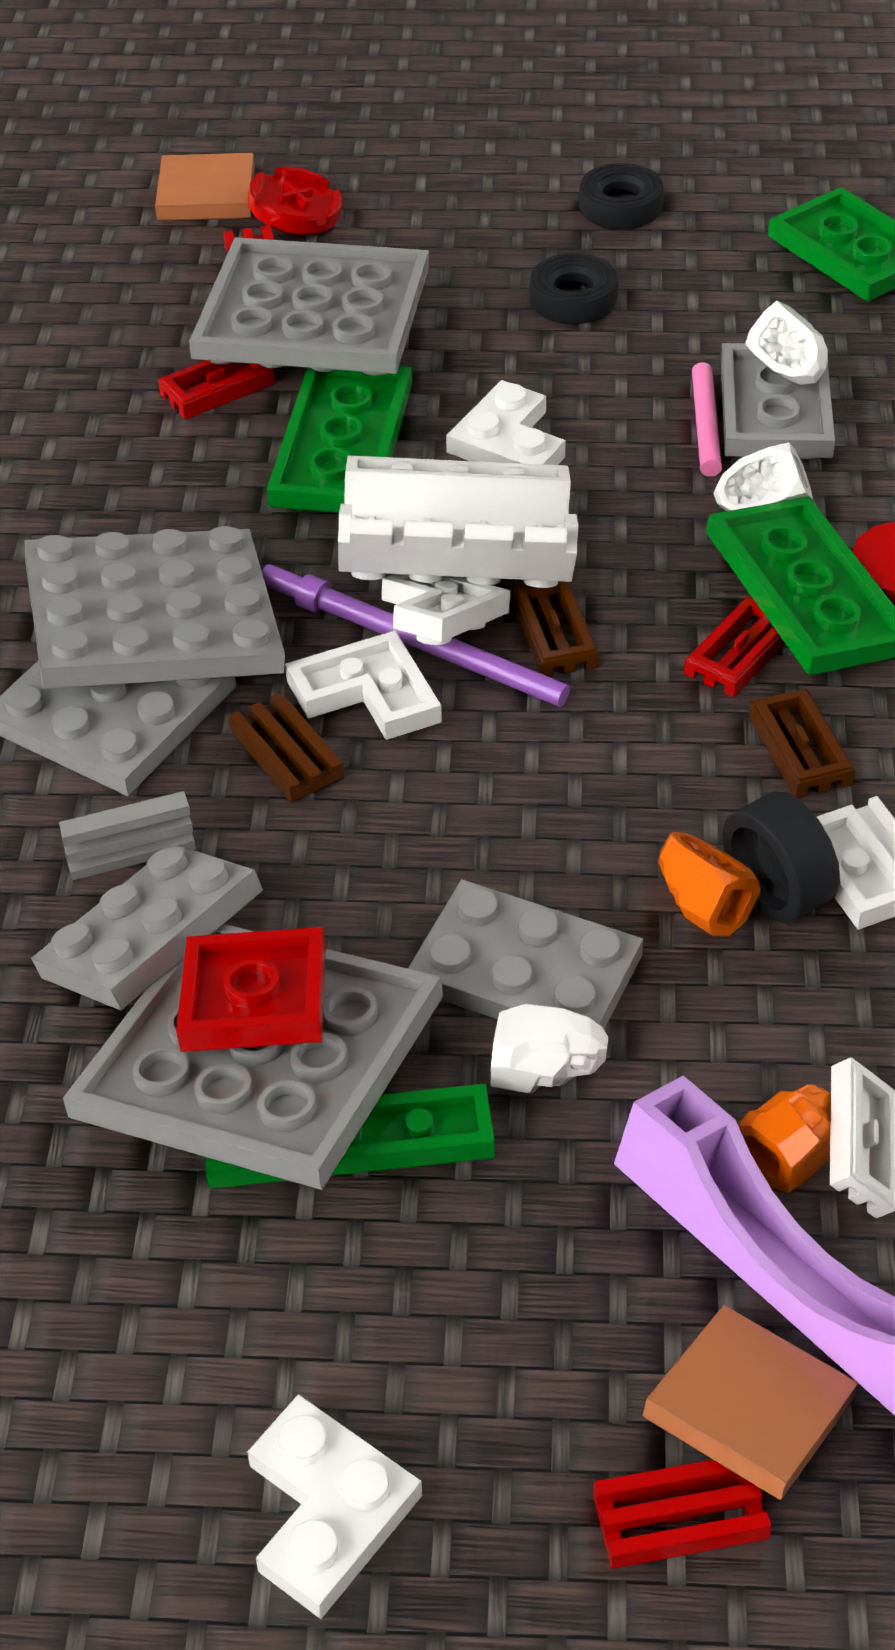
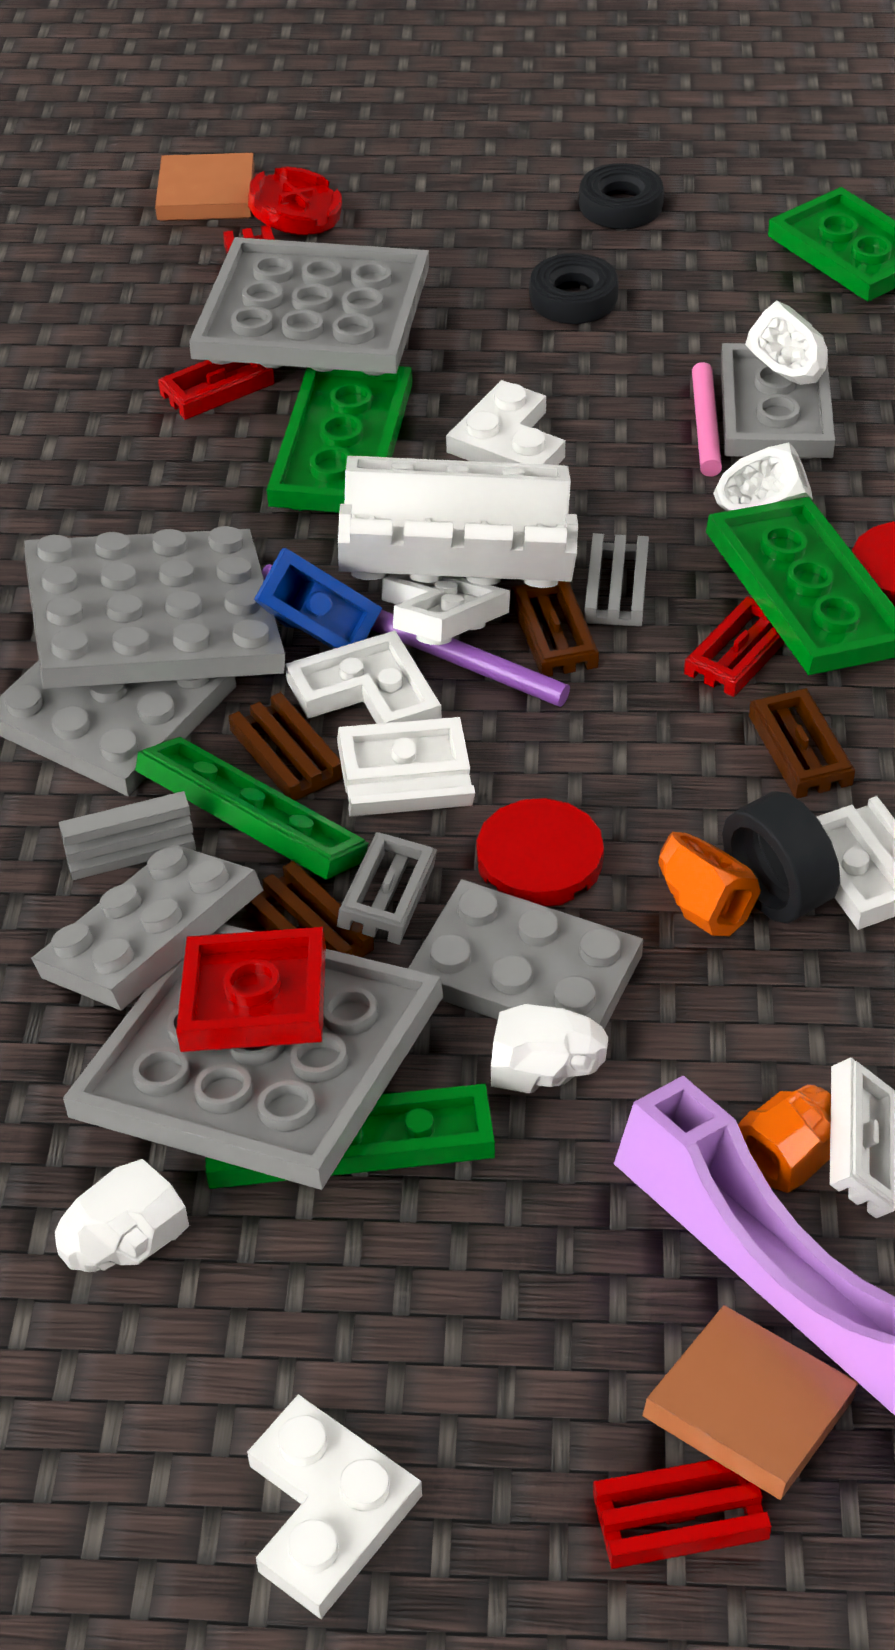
(120, 1219): none -> white rock
(252, 807): none -> green tile
(315, 602): none -> blue slope
(319, 900): none -> reddish brown tile
(377, 916): none -> light grey tile
(405, 766): none -> white plate
(540, 851): none -> red tile
(618, 552): none -> light grey tile

